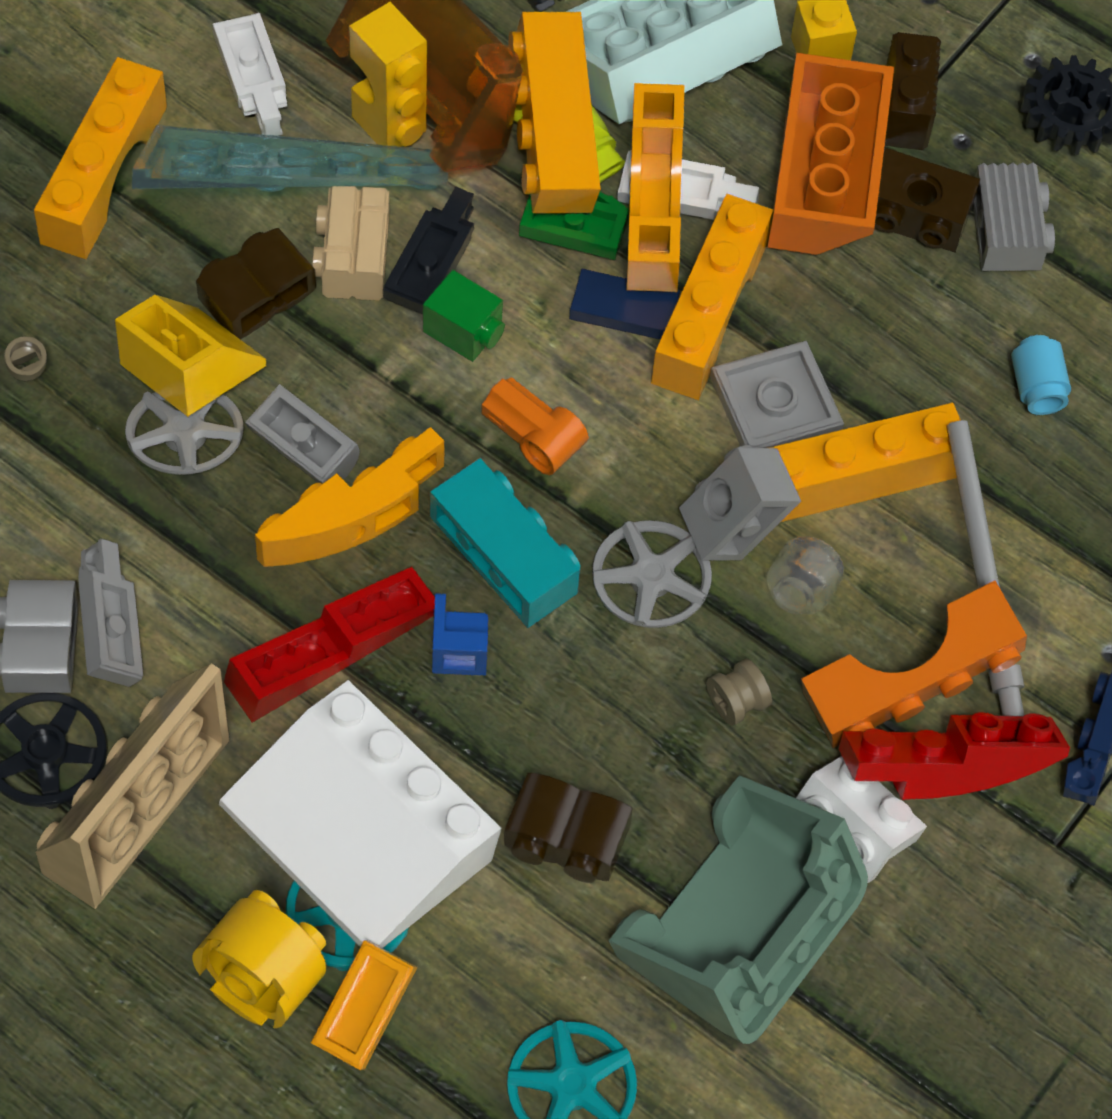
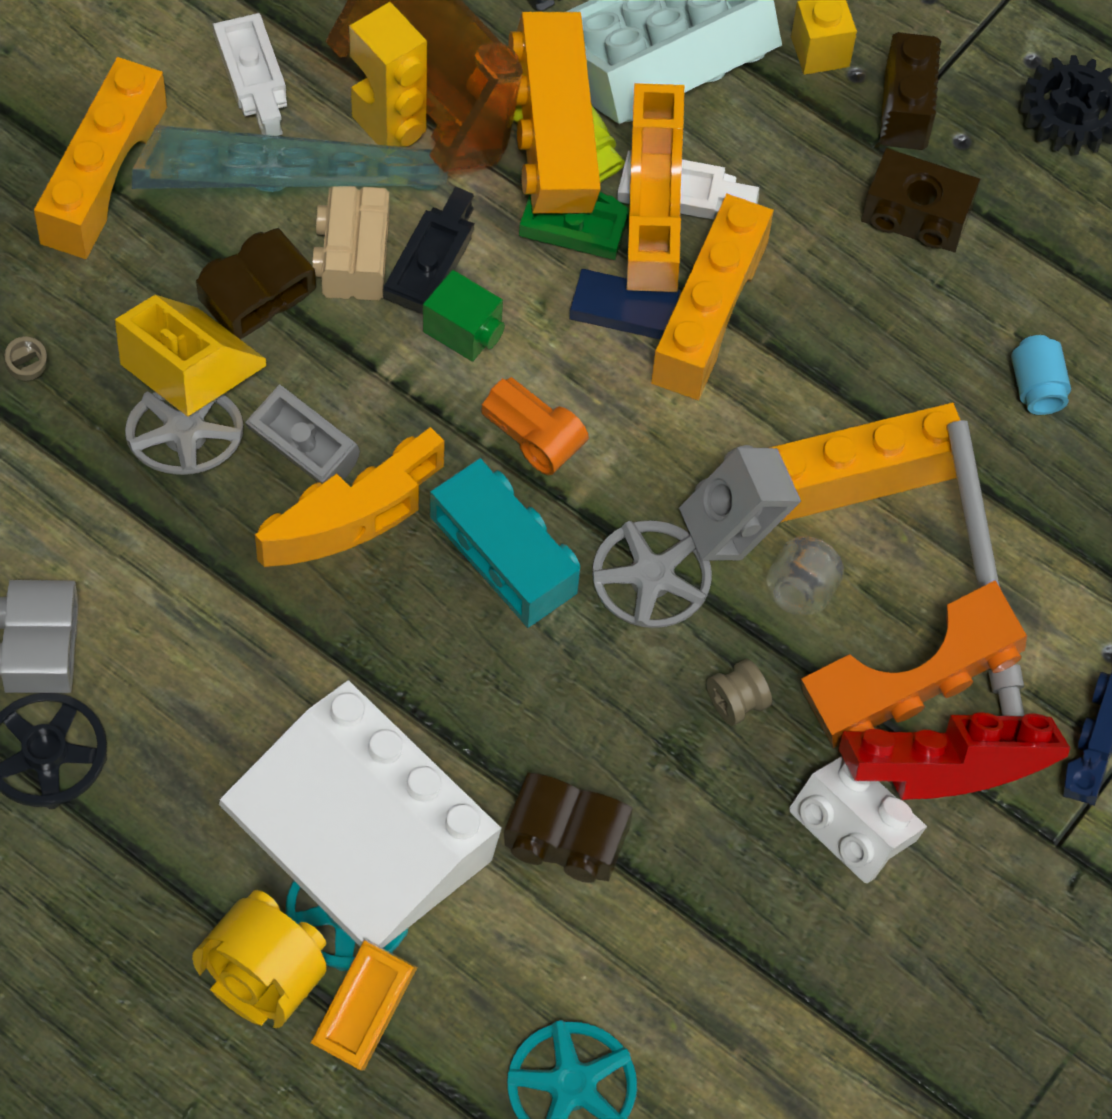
(109, 616): light grey hinge -> none
(137, 788): tan slope -> none
(341, 636): red slope -> none
(459, 641): blue panel -> none
(751, 912): sand green windscreen -> none
(776, 397): light grey tile -> none
(830, 154): orange slope -> none
(1012, 218): light grey brick -> none

